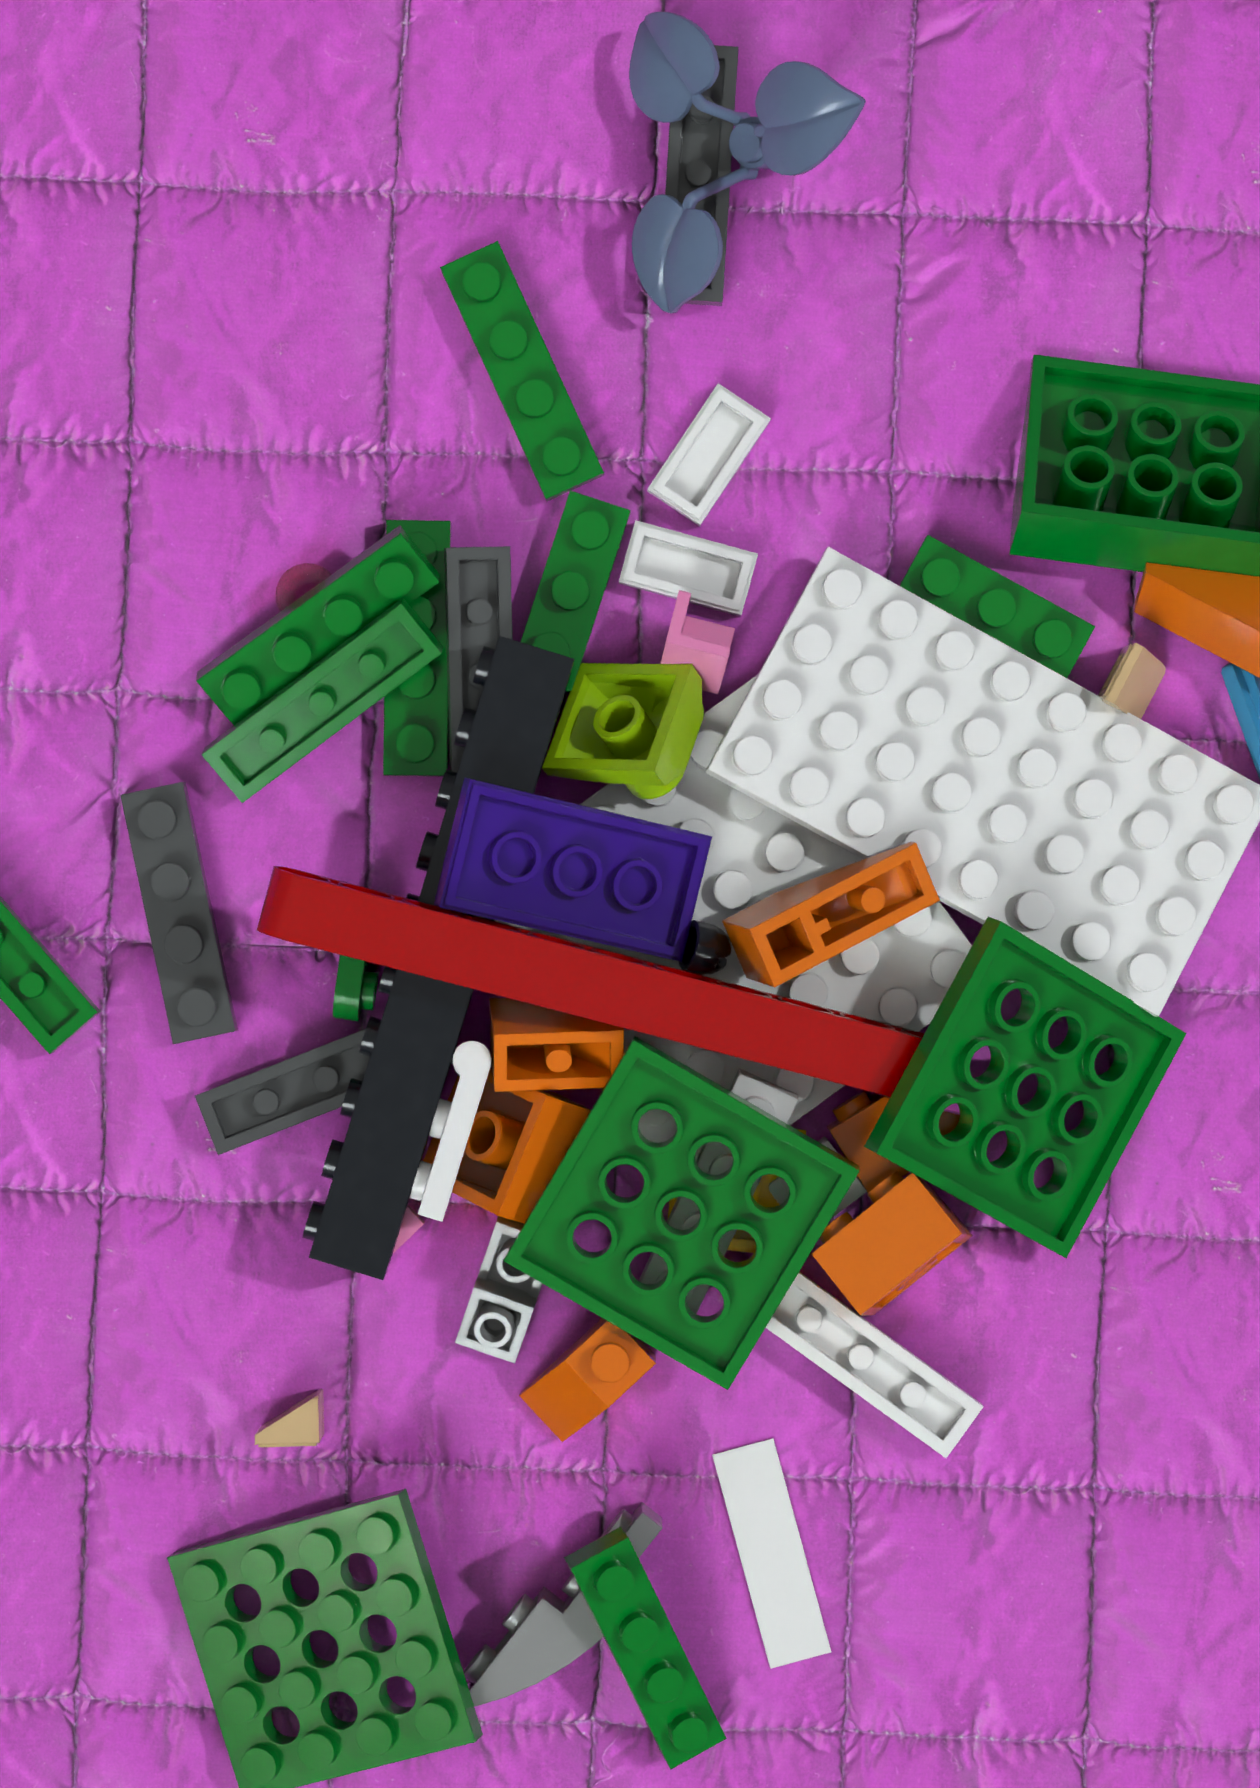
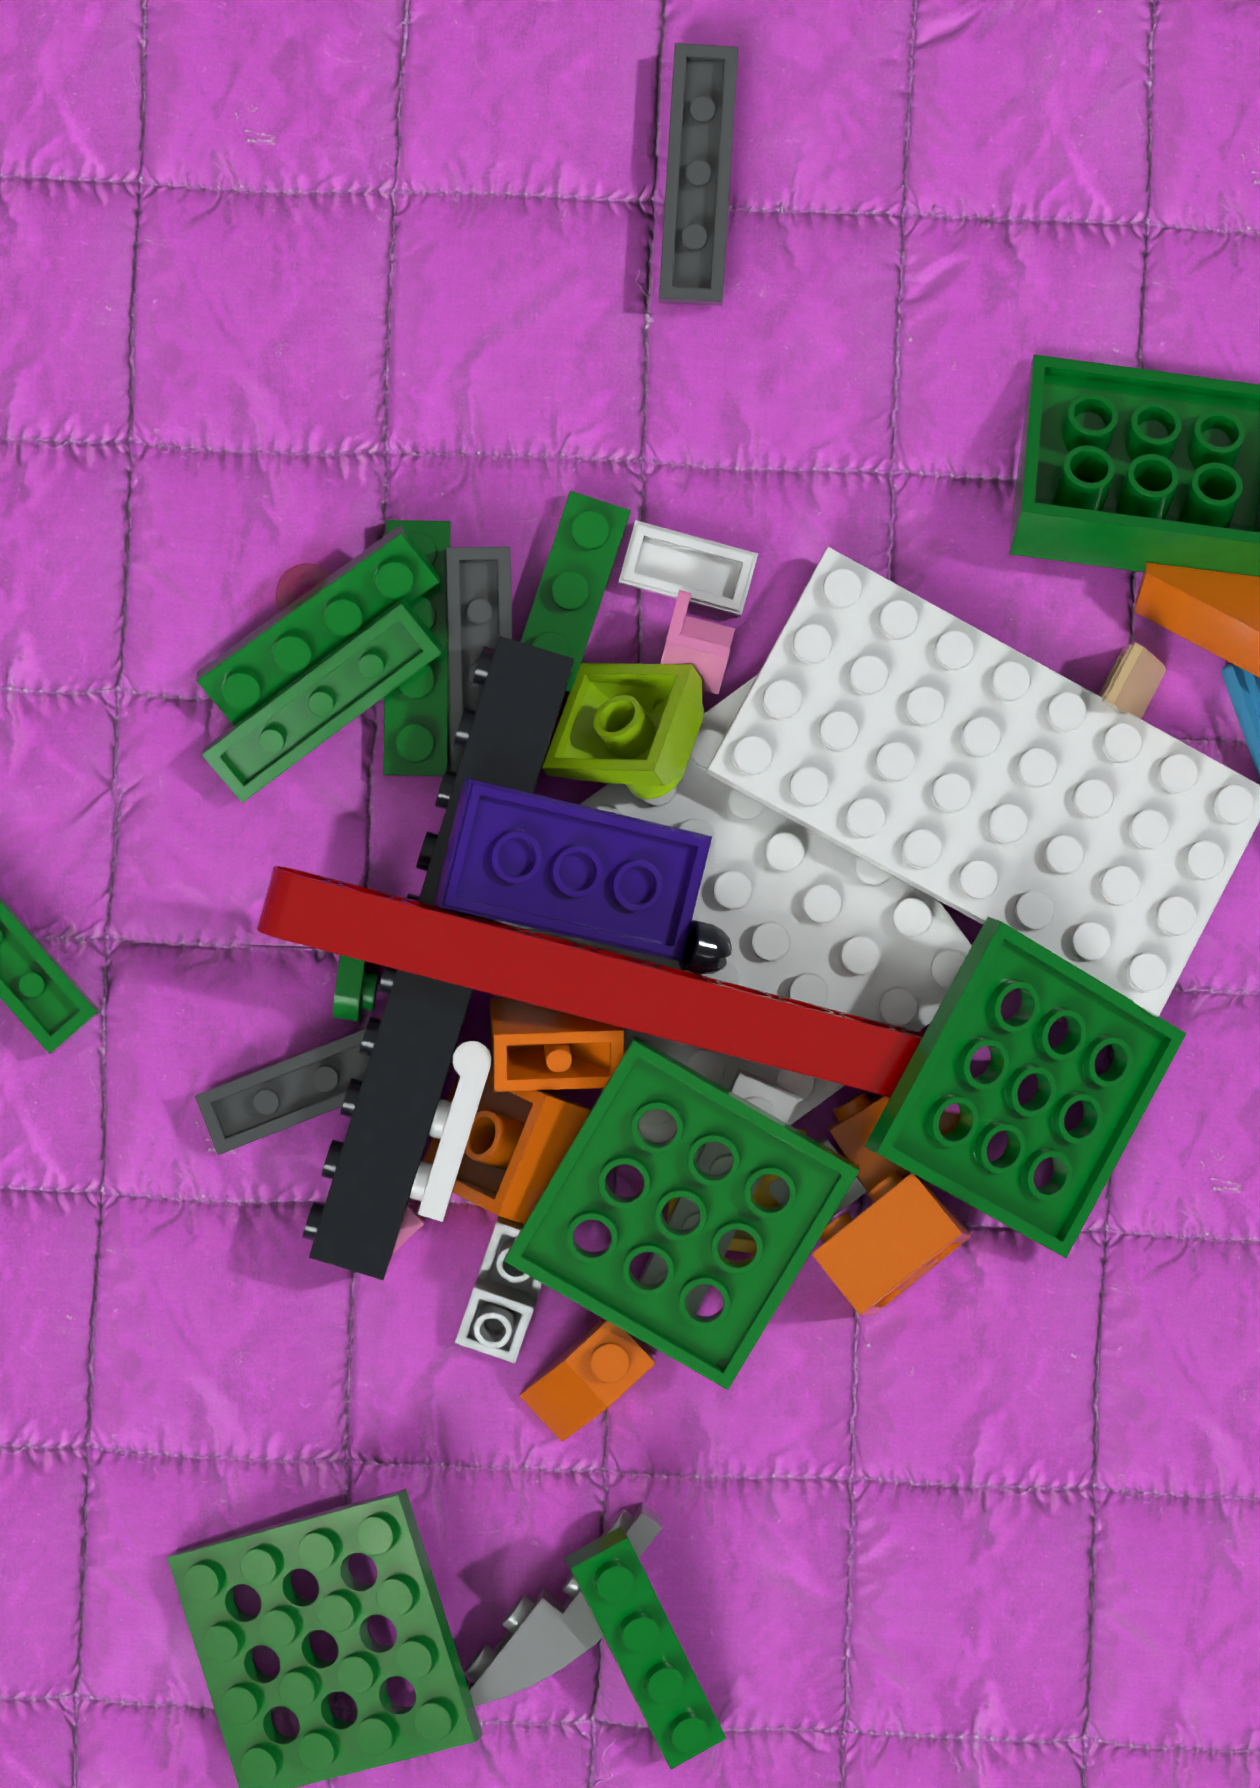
(179, 912): dark grey plate -> none
(295, 1426): tan slope -> none
(522, 371): green plate -> none
(708, 454): white tile -> none
(771, 1553): white sticker -> none
(797, 127): sand blue plant -> none
(829, 914): orange slope -> none
(873, 1365): white plate -> none
(997, 606): green plate -> none

